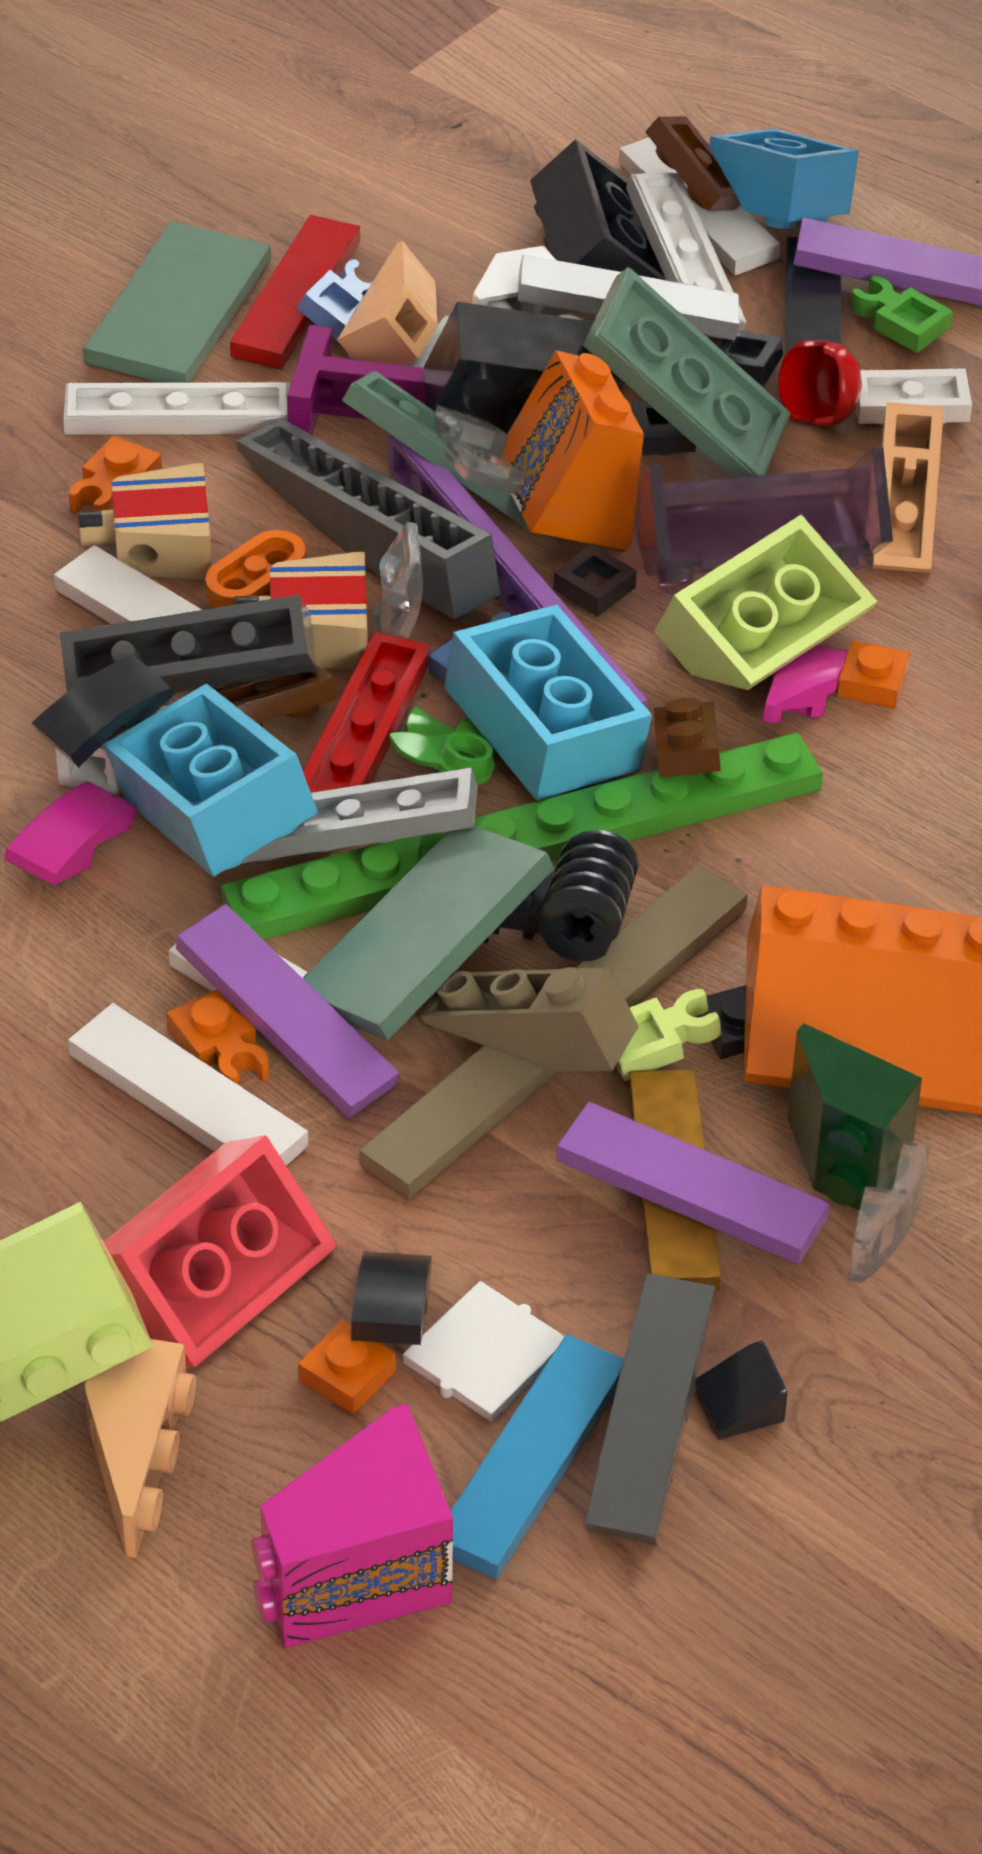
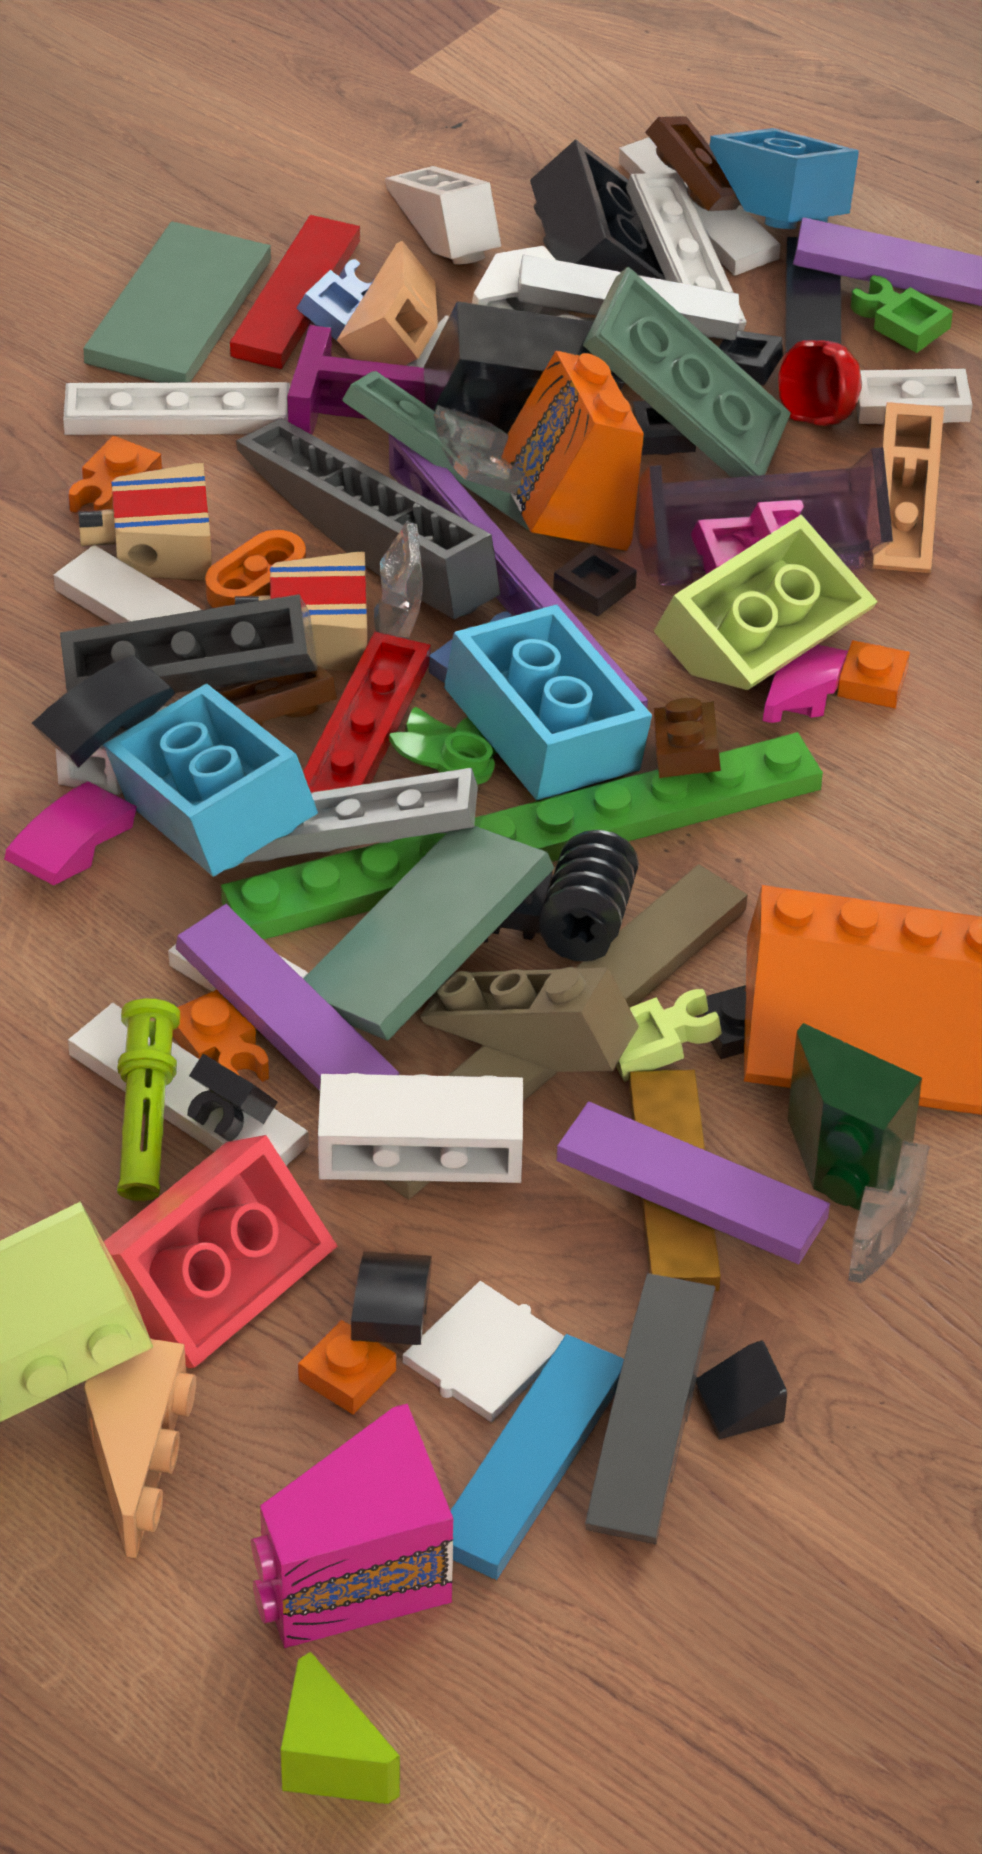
(146, 1073): none -> lime pin
(228, 1092): none -> black tile
(332, 1744): none -> lime slope
(420, 1128): none -> white brick
(448, 211): none -> white slope
(726, 537): none -> dark pink slope

